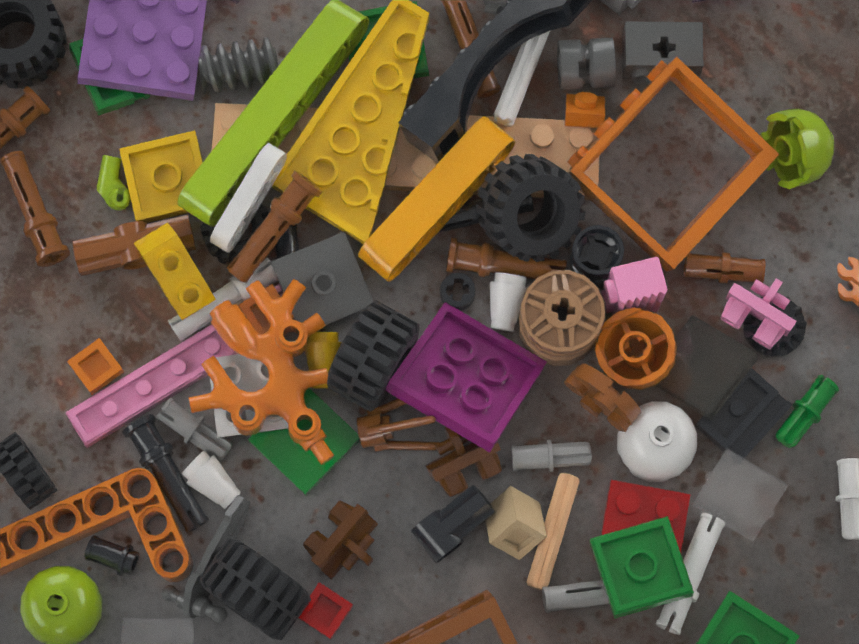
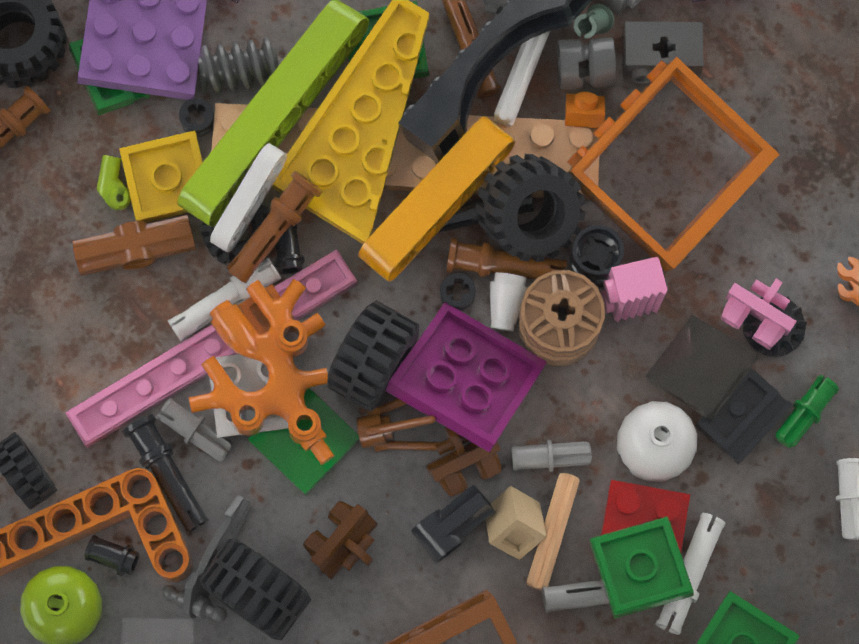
(39, 224): dark orange pin -> none
(95, 366): orange plate -> none
(174, 271): yellow brick -> none
(192, 105): none -> black bush
(211, 480): white cone -> none
(321, 351): yellow cone -> none
(325, 611): red plate -> none
(330, 277): dark grey plate -> none
(596, 20): none -> sand green pin
(601, 397): dark orange plate -> none
(636, 348): orange cylinder -> none
(724, 267): dark orange pin -> none
(740, 494): clear piece -> none
(803, 146): lime cylinder -> none

